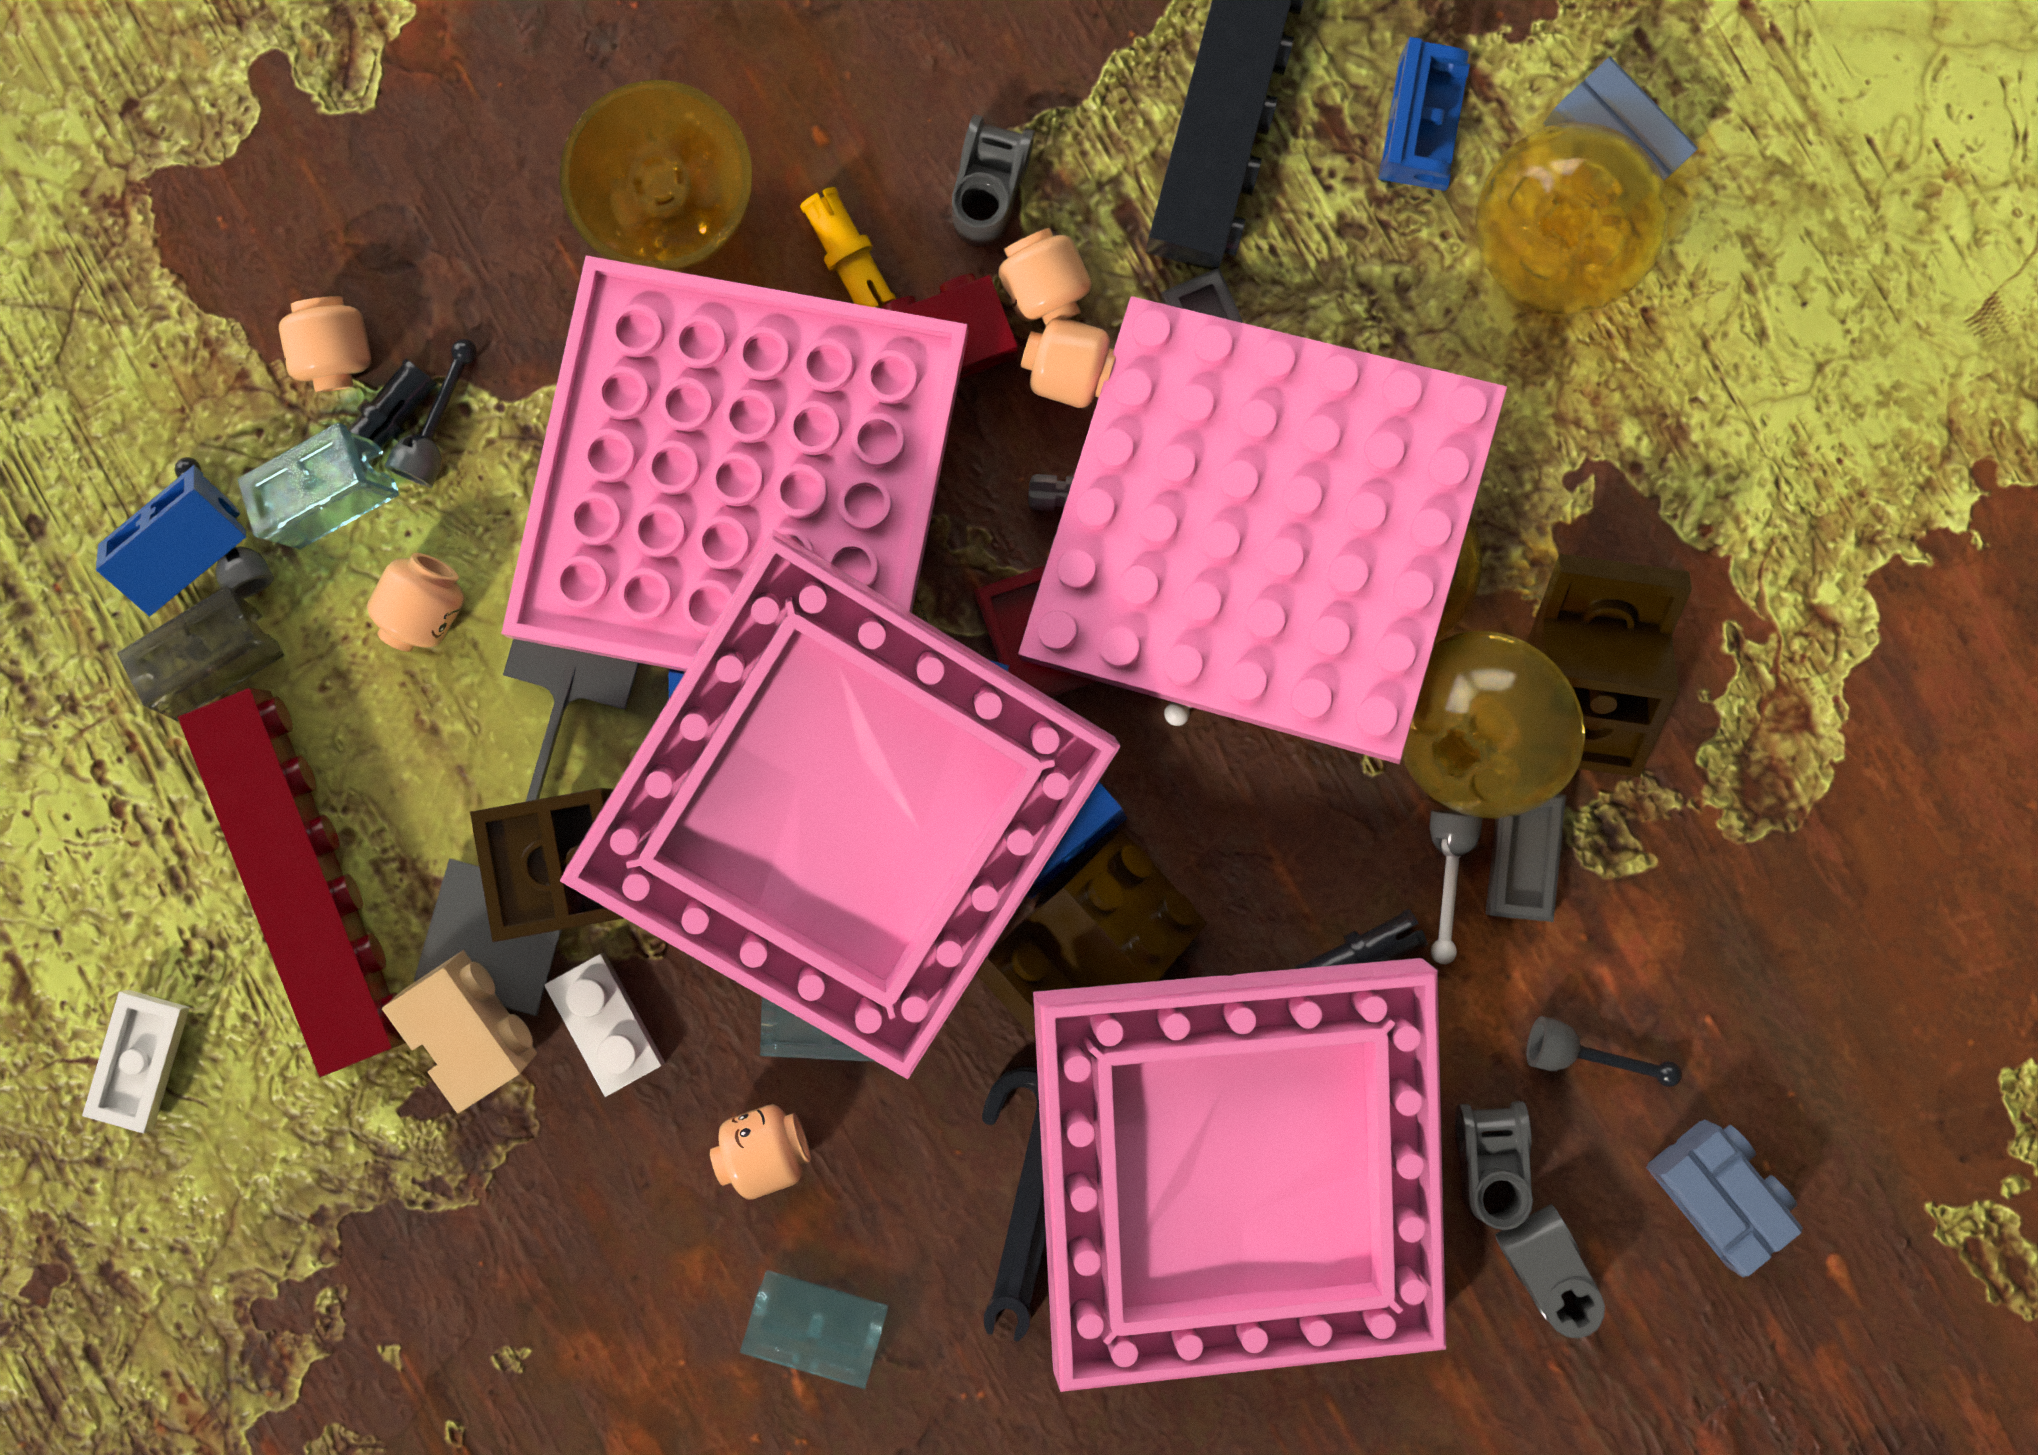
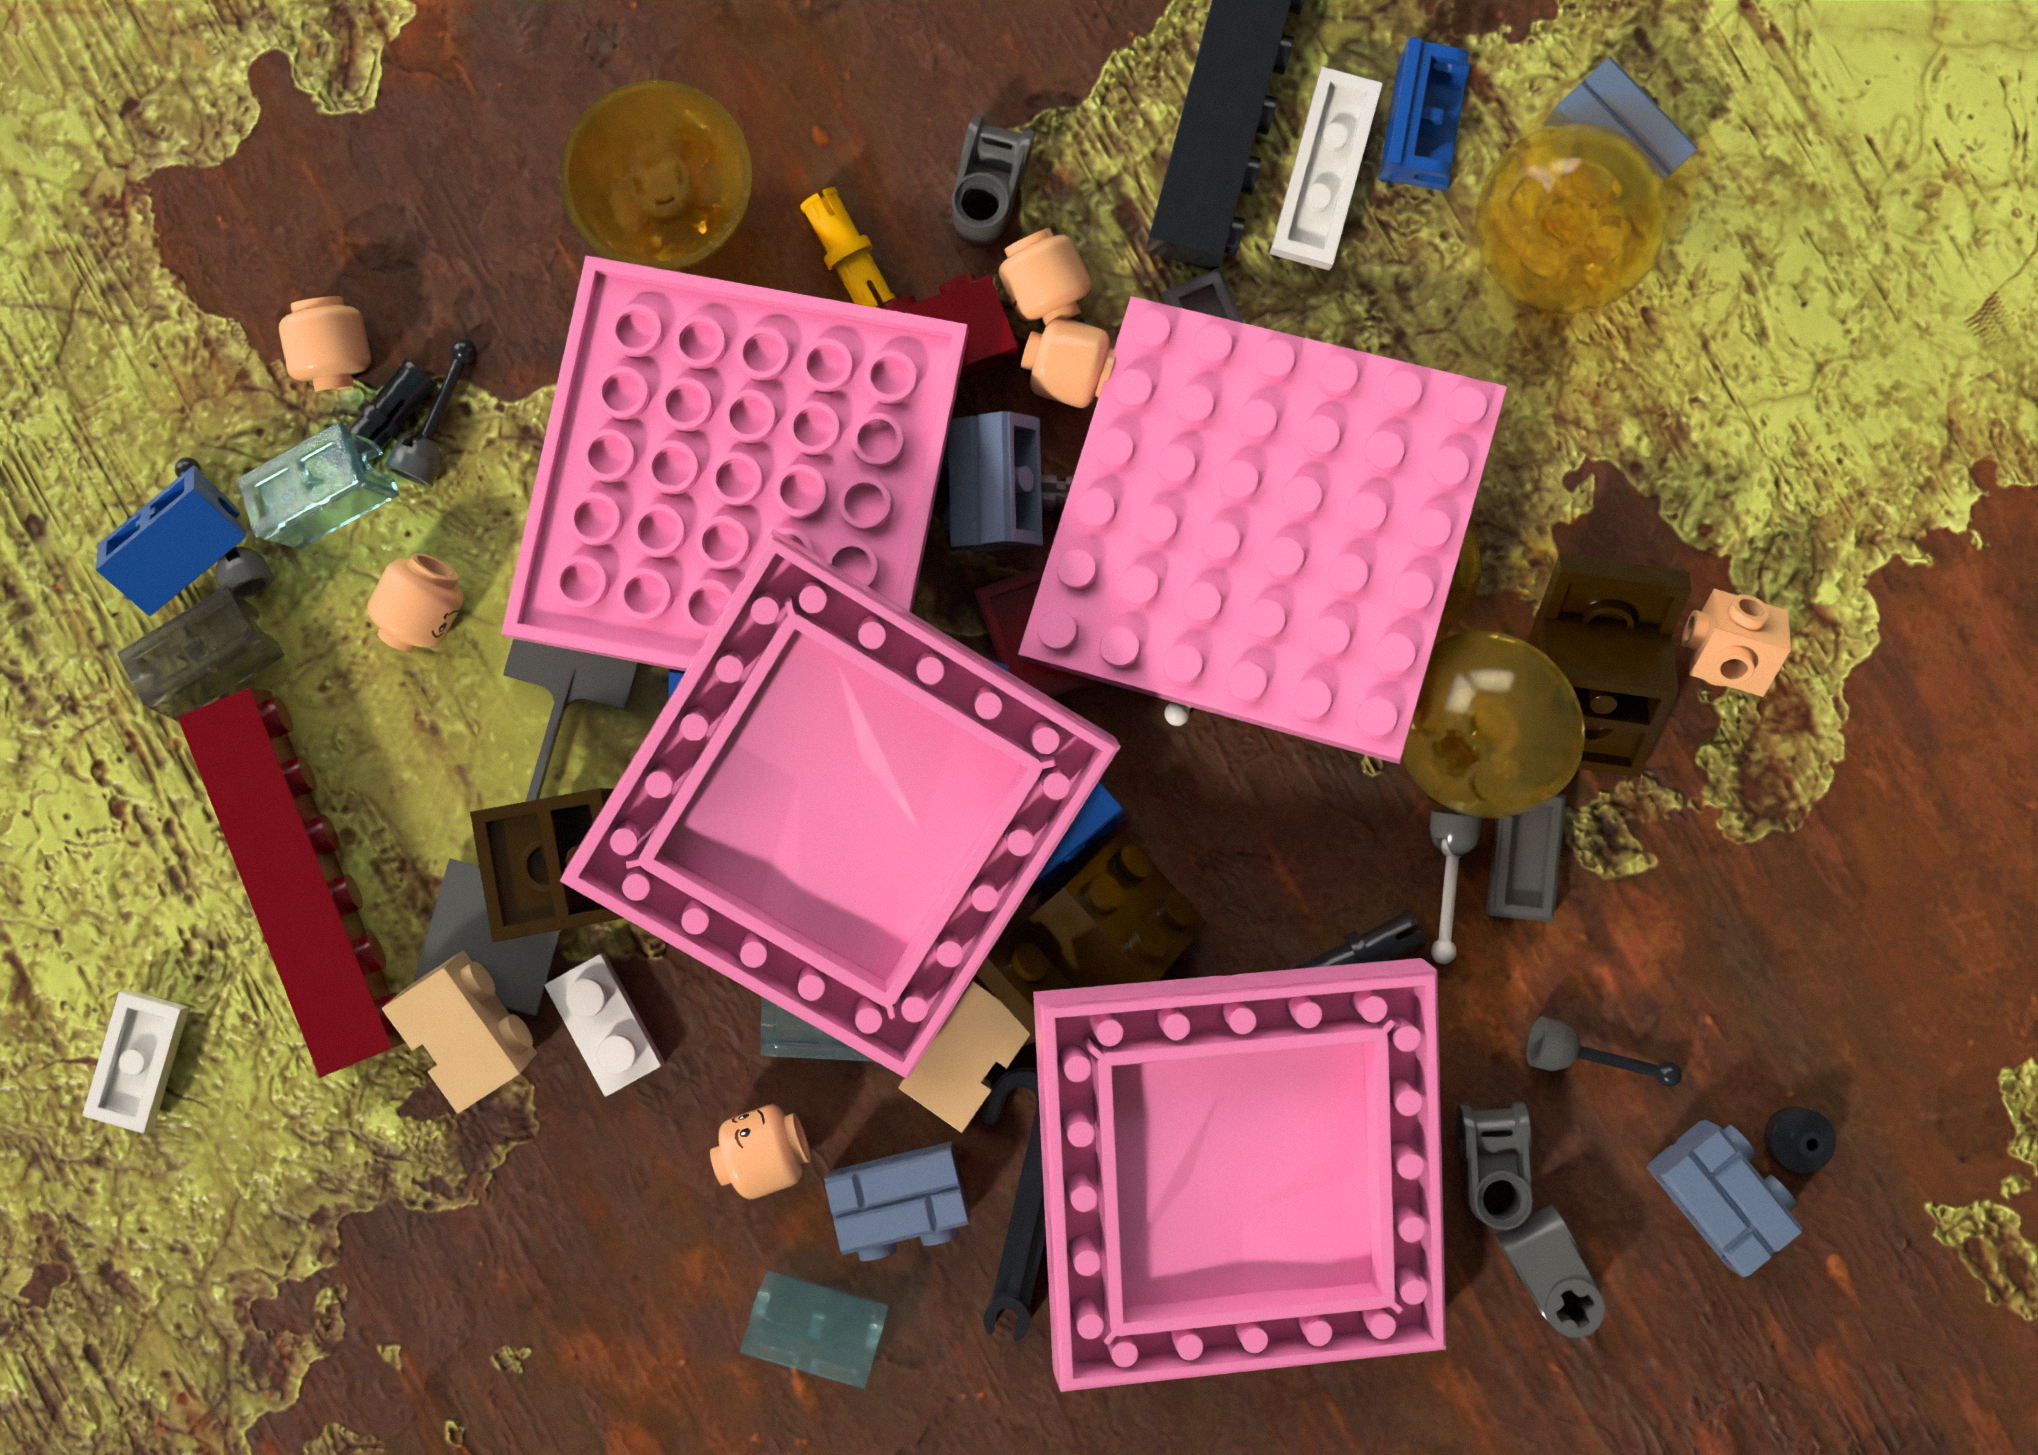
(897, 1201): none -> sand blue brick
(954, 1067): none -> tan brick
(994, 482): none -> sand blue brick
(1325, 168): none -> white plate
(1737, 642): none -> light nougat brick
(1799, 1139): none -> black tile

